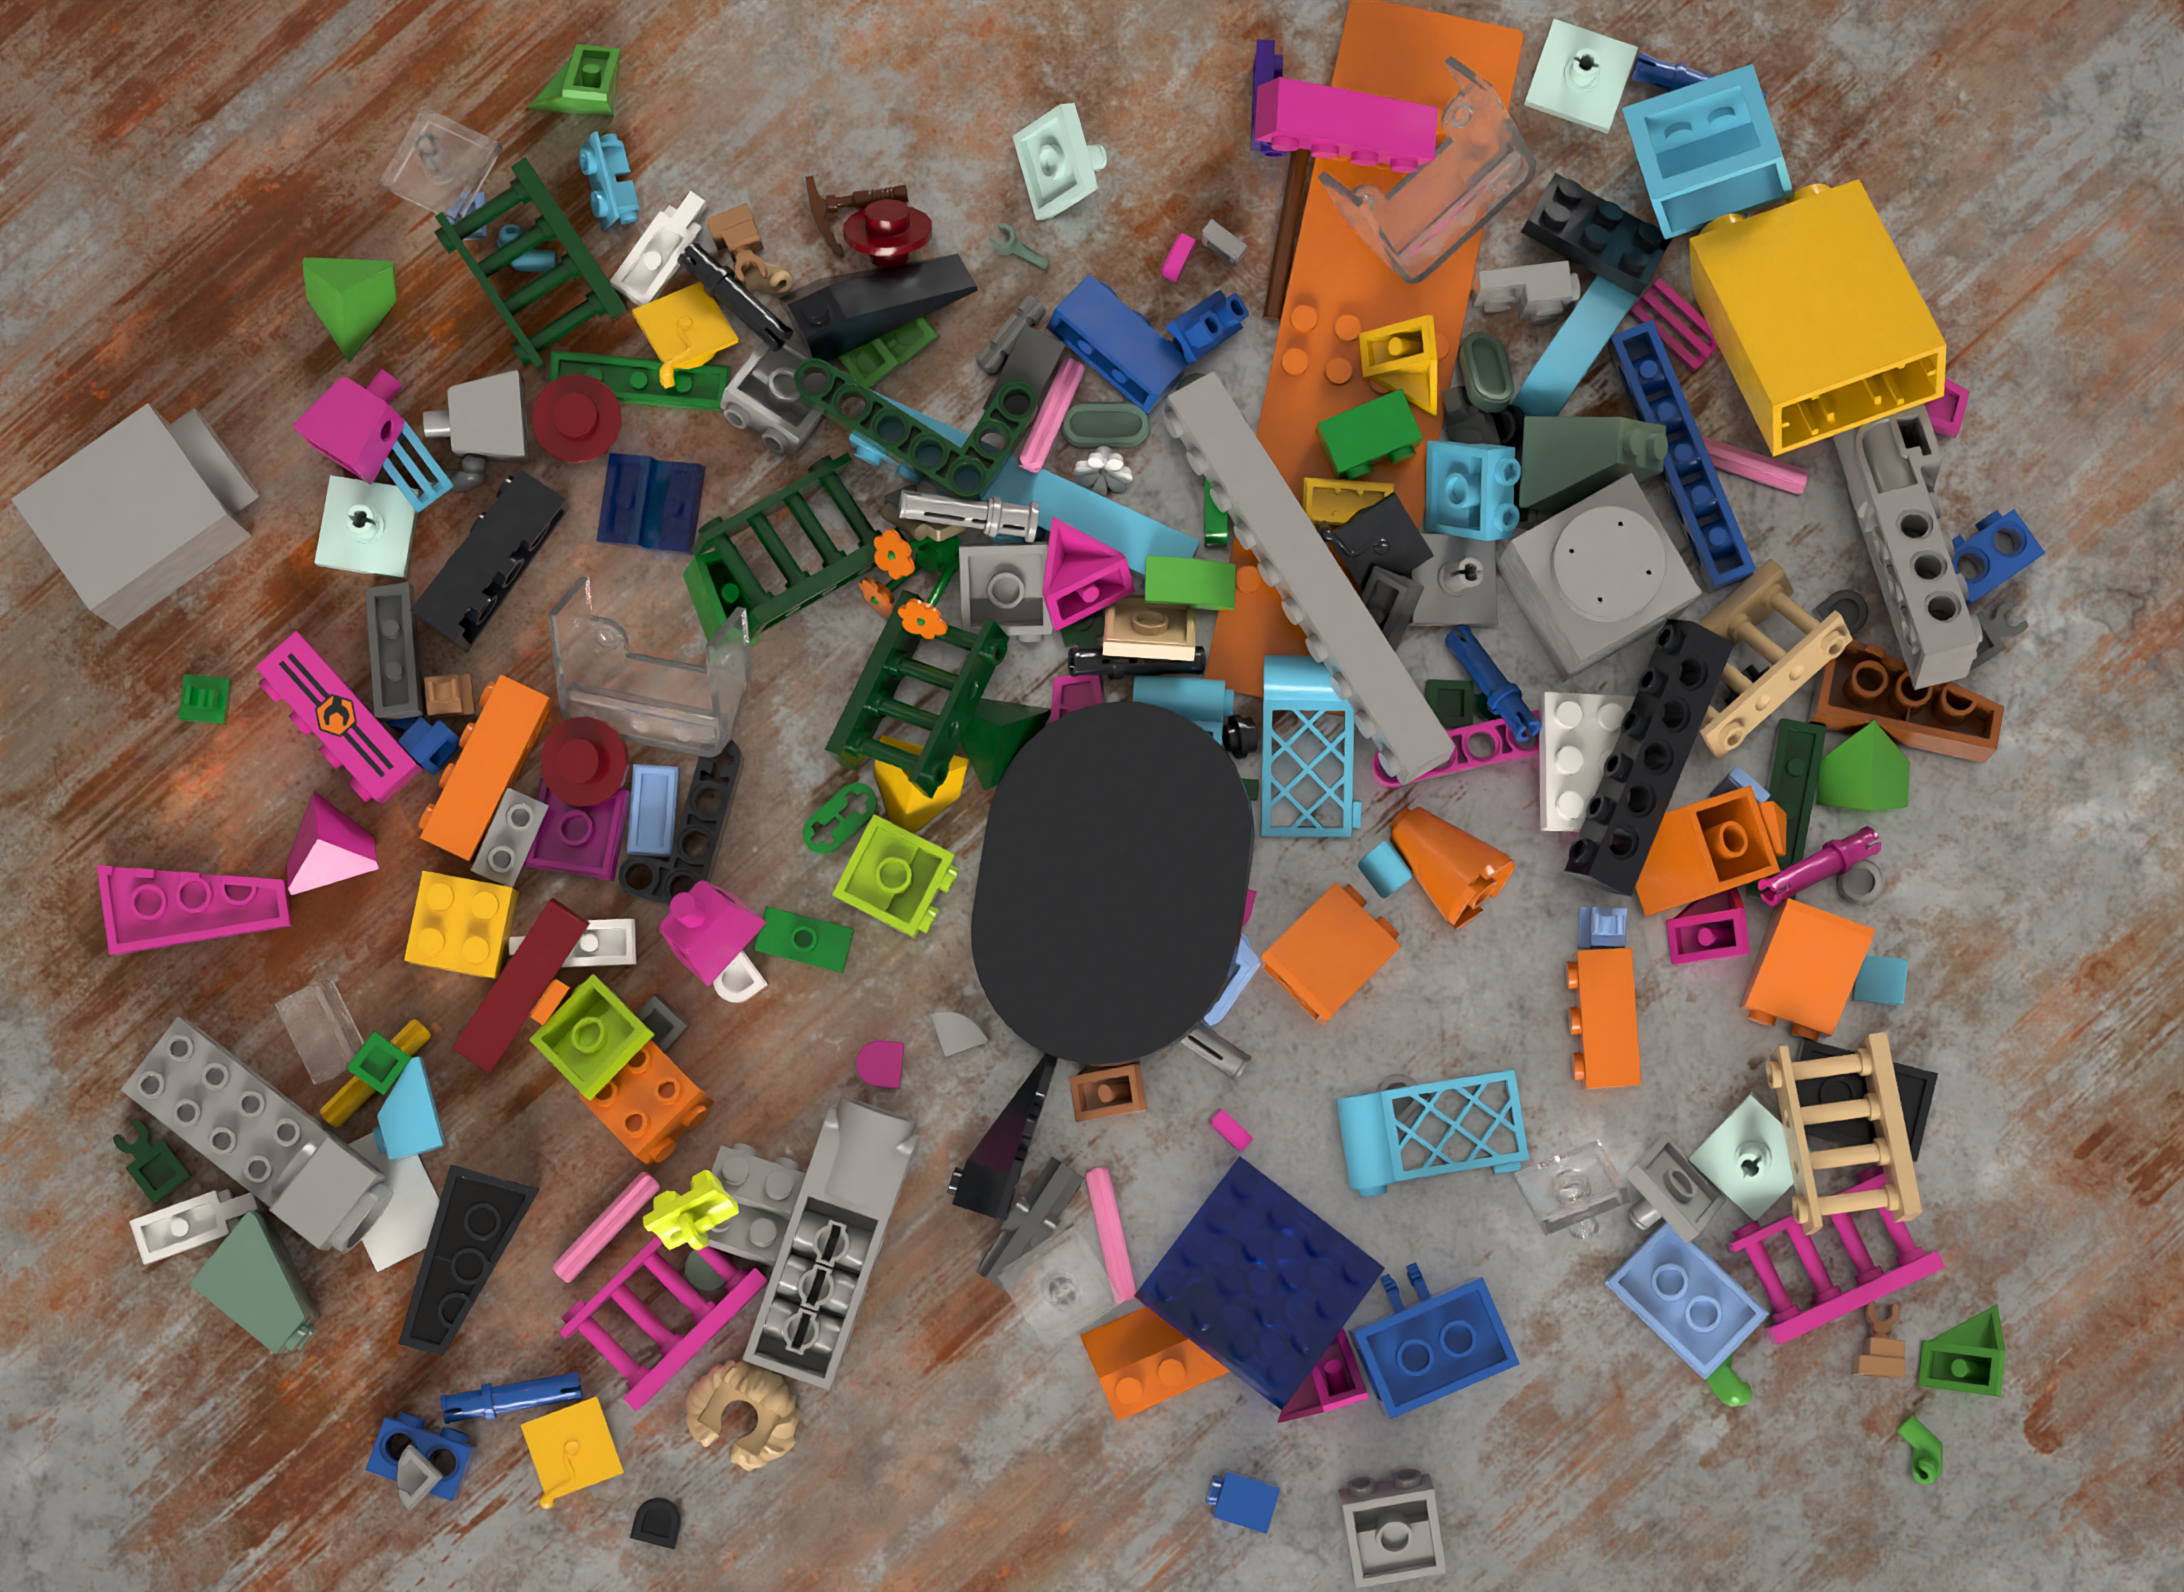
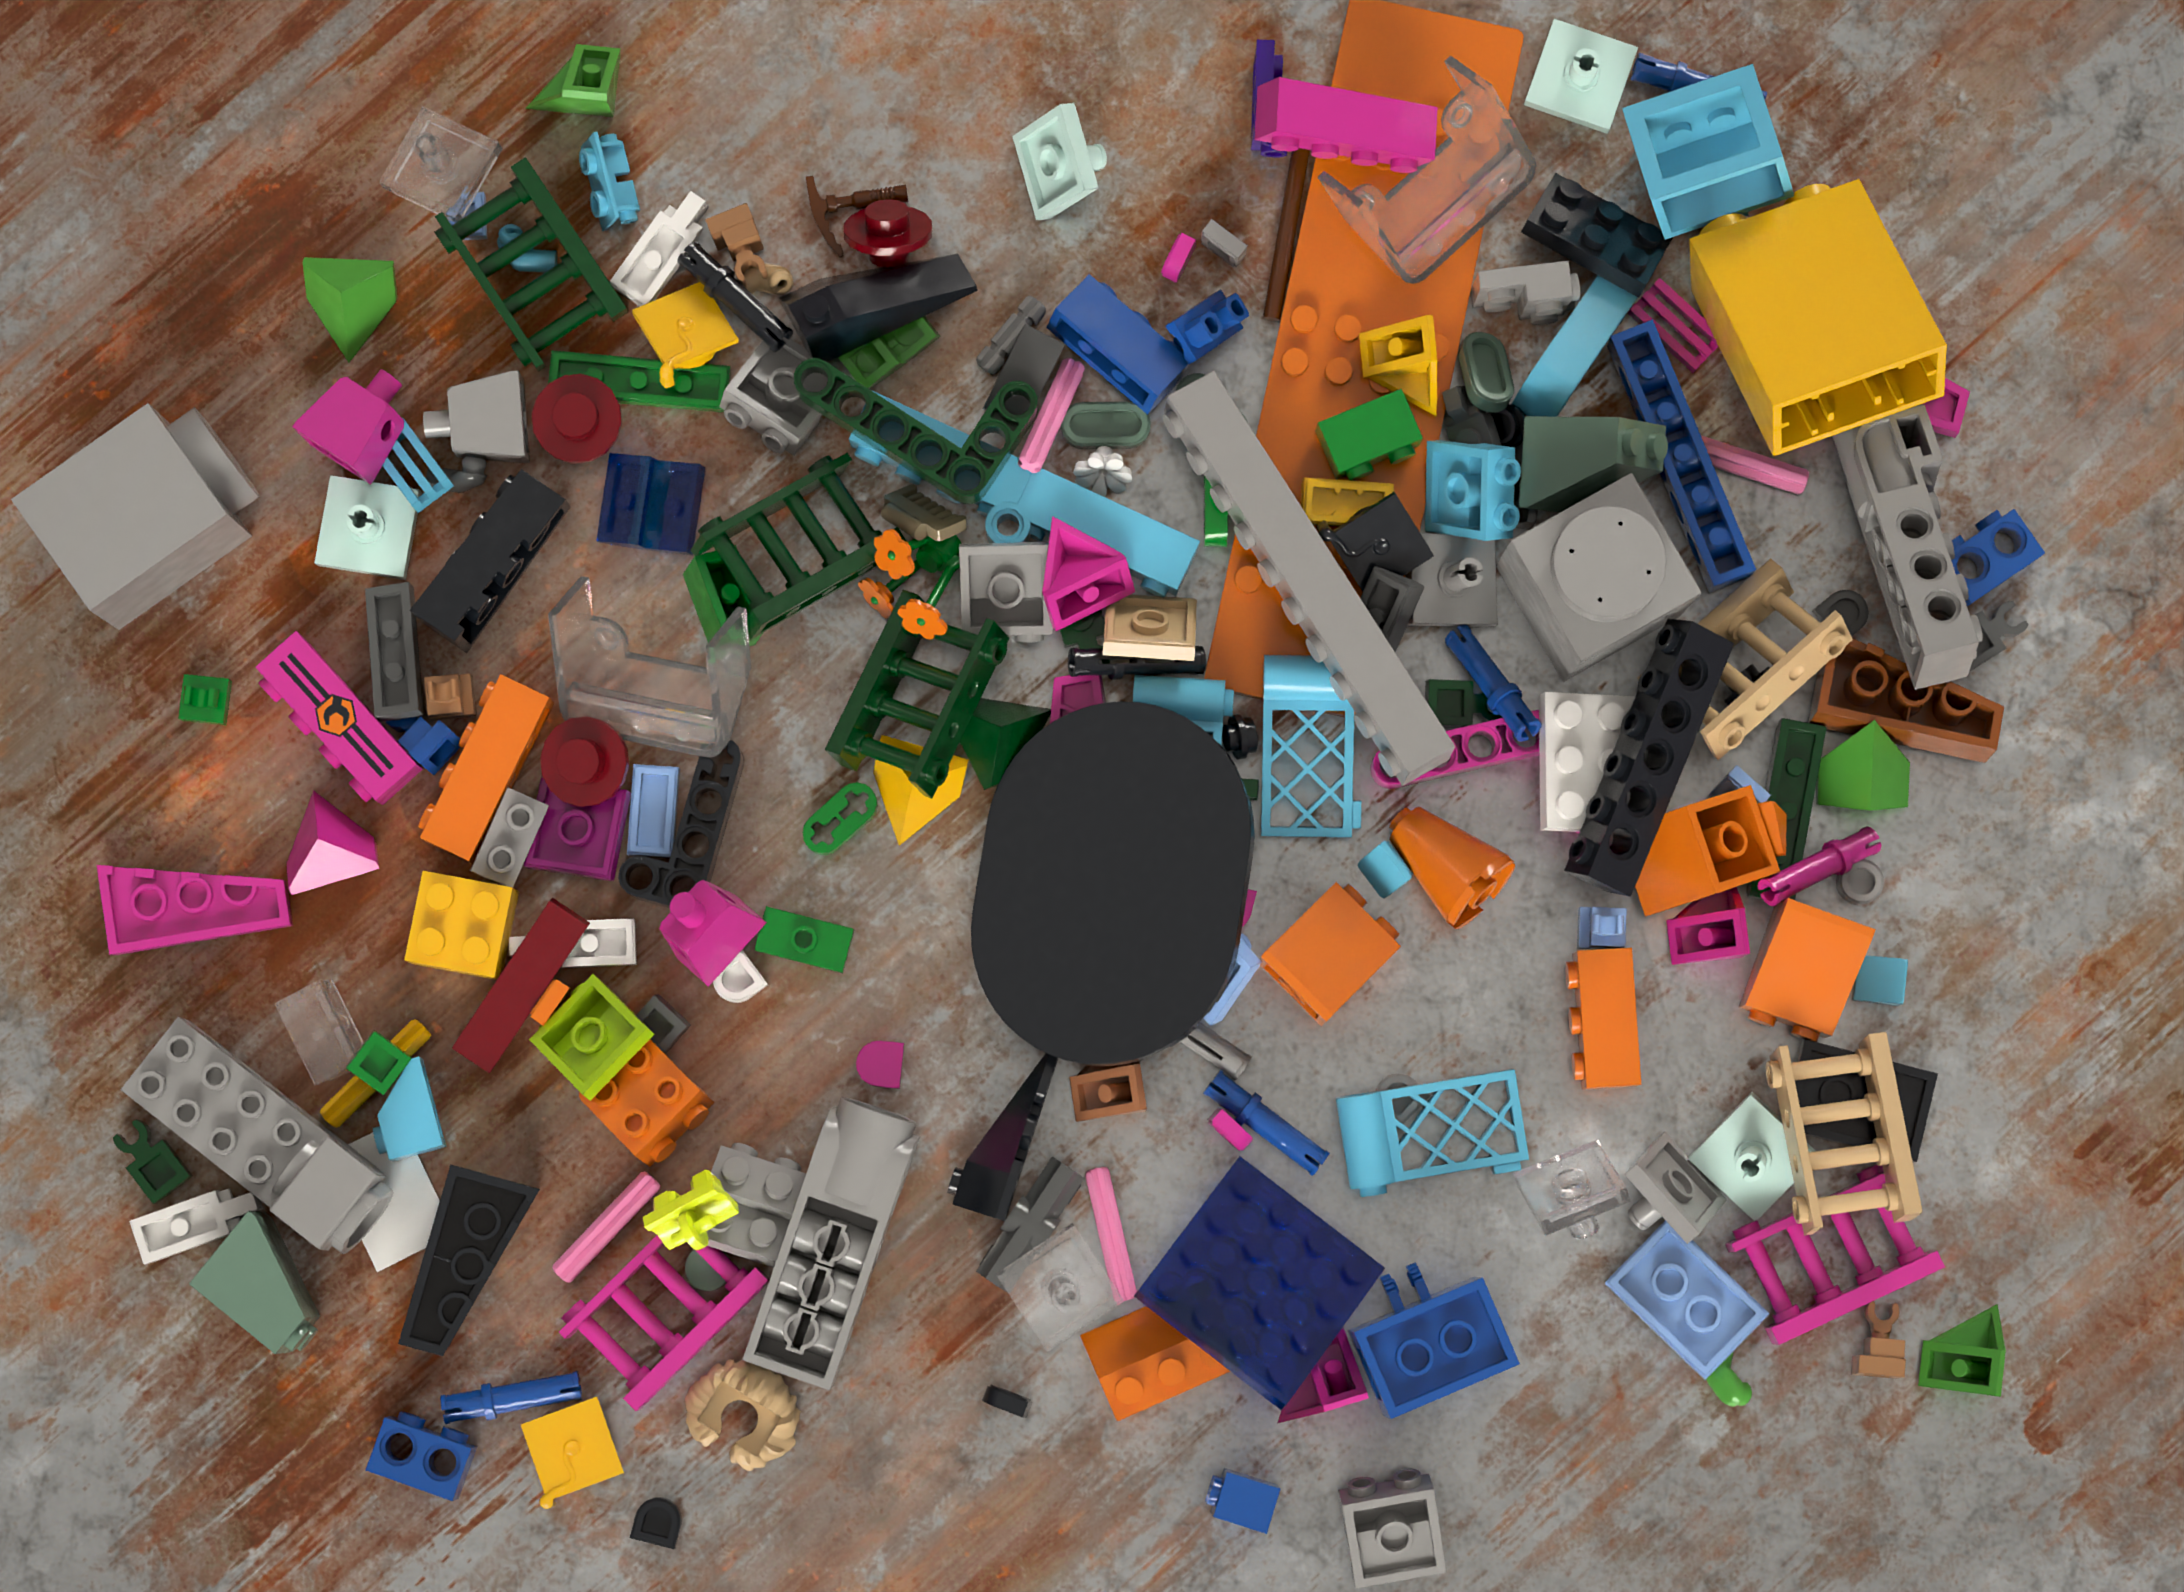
(415, 1477): light grey tile -> none
(896, 877): lime plate -> none
(957, 1032): light grey tile -> none
(990, 516): light grey pin -> none
(1007, 1401): none -> black tile
(1018, 248): sand green hand -> none
(1190, 582): bright green slope -> none
(1266, 1122): none -> blue pin
(1927, 1450): bright green arm -> none

